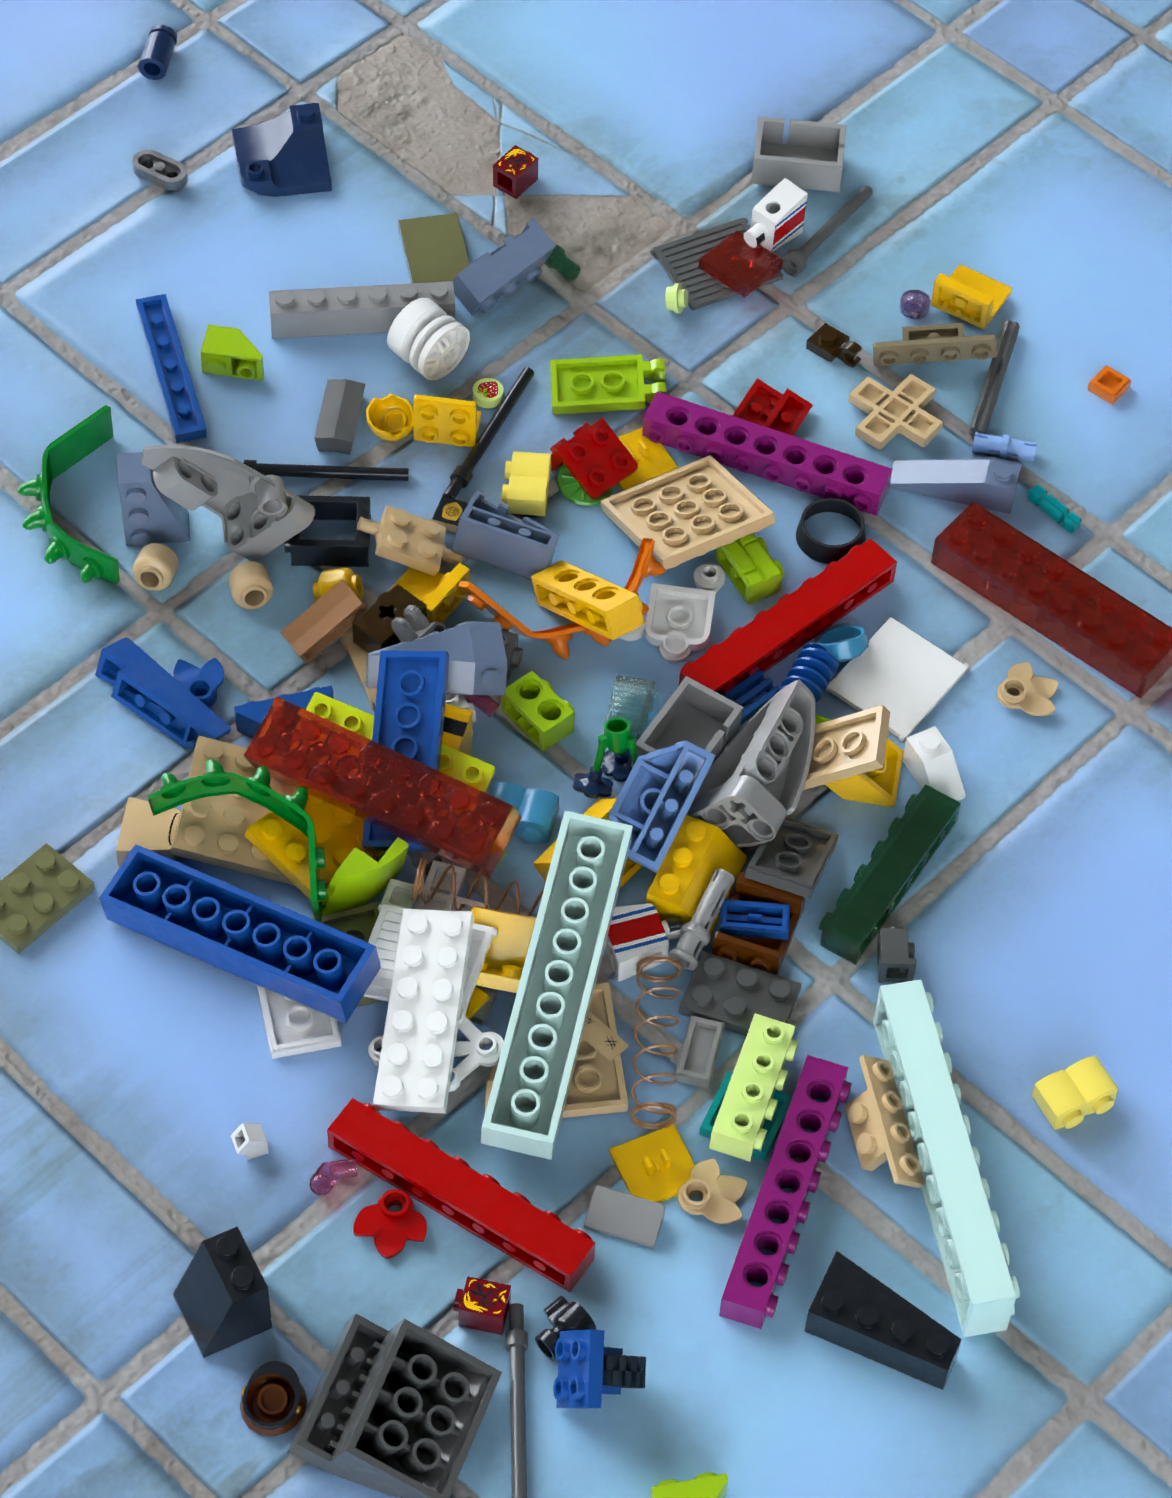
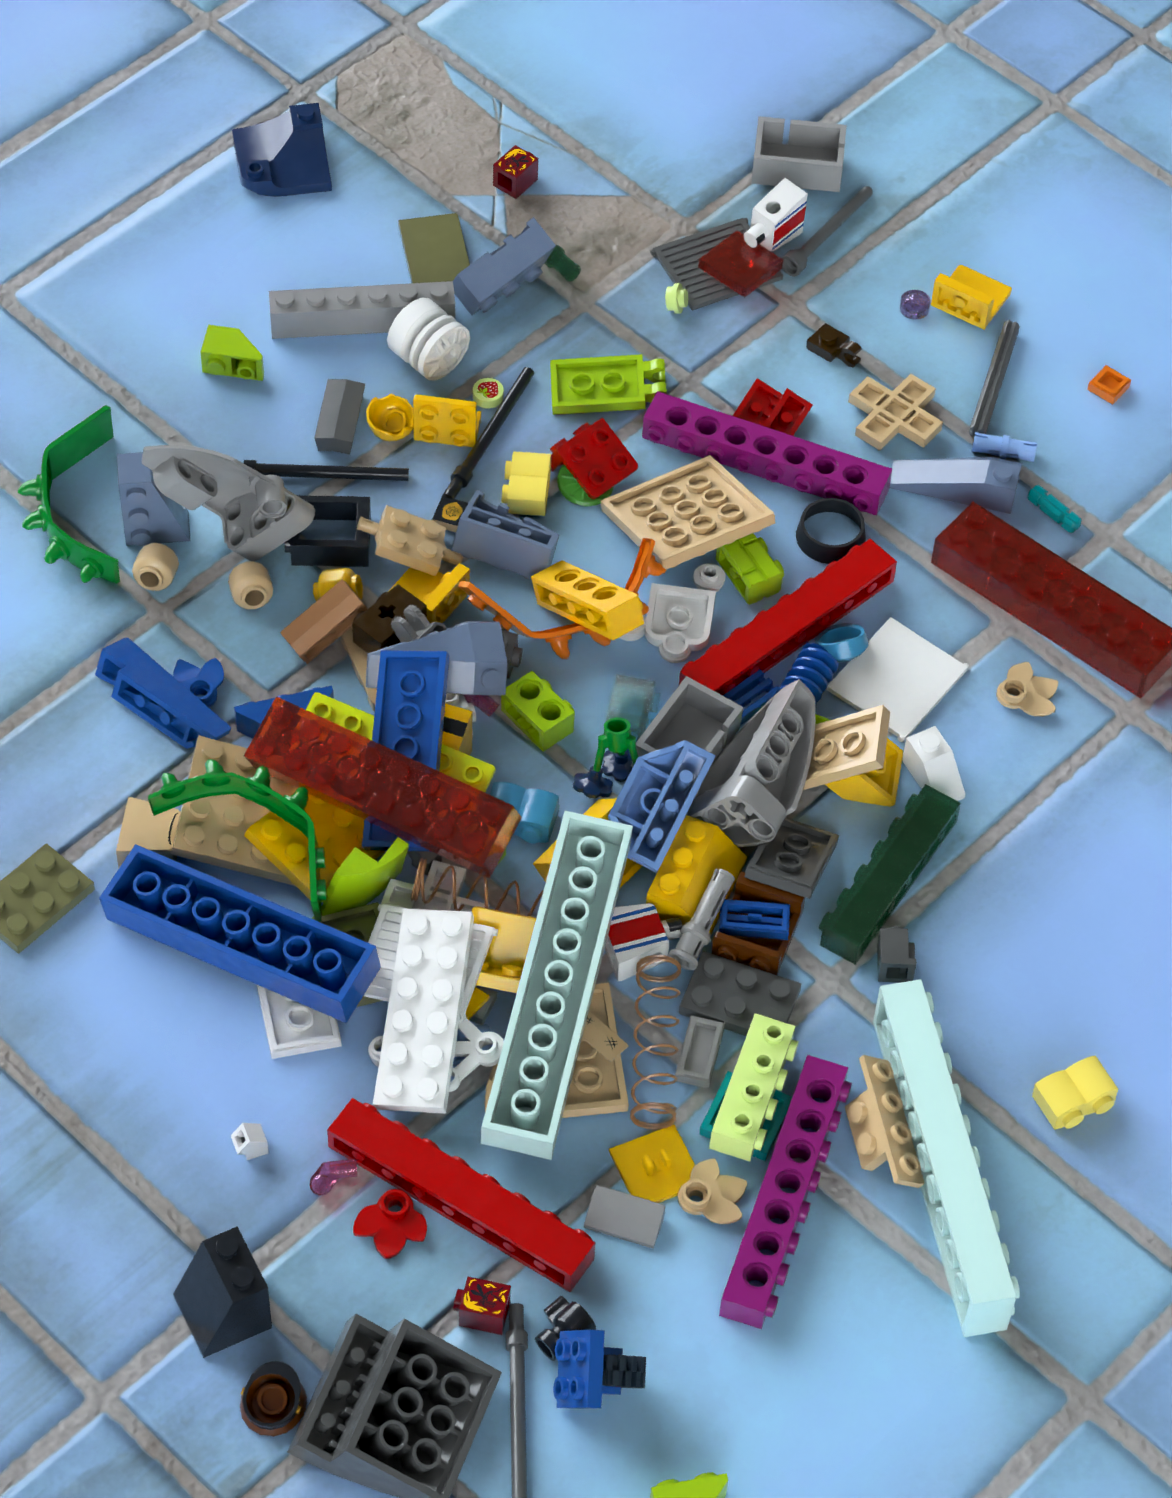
(157, 52): dark blue piece -> none
(160, 170): flat silver plate -> none
(171, 368): blue plate -> none
(651, 459): yellow piece -> none
(880, 1324): black wedge -> none
(934, 344): dark tan bracket -> none

